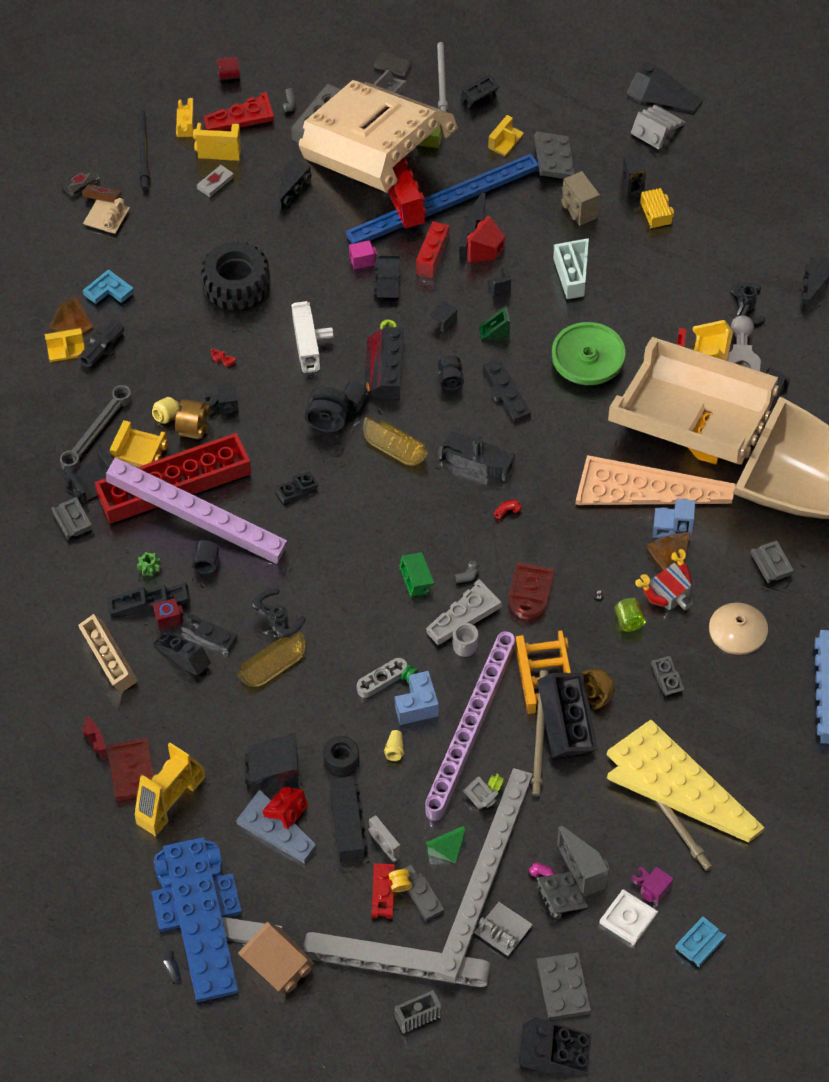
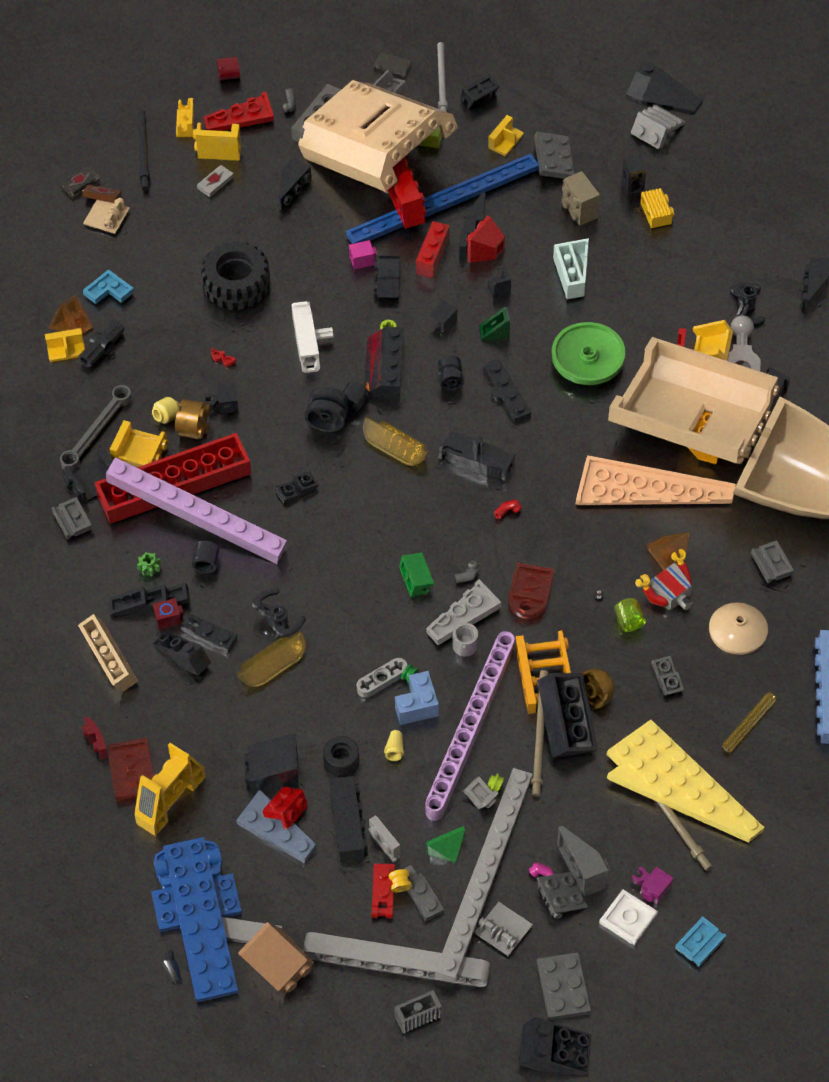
(674, 520): medium blue brick -> none
(748, 722): none -> clear yellow axle

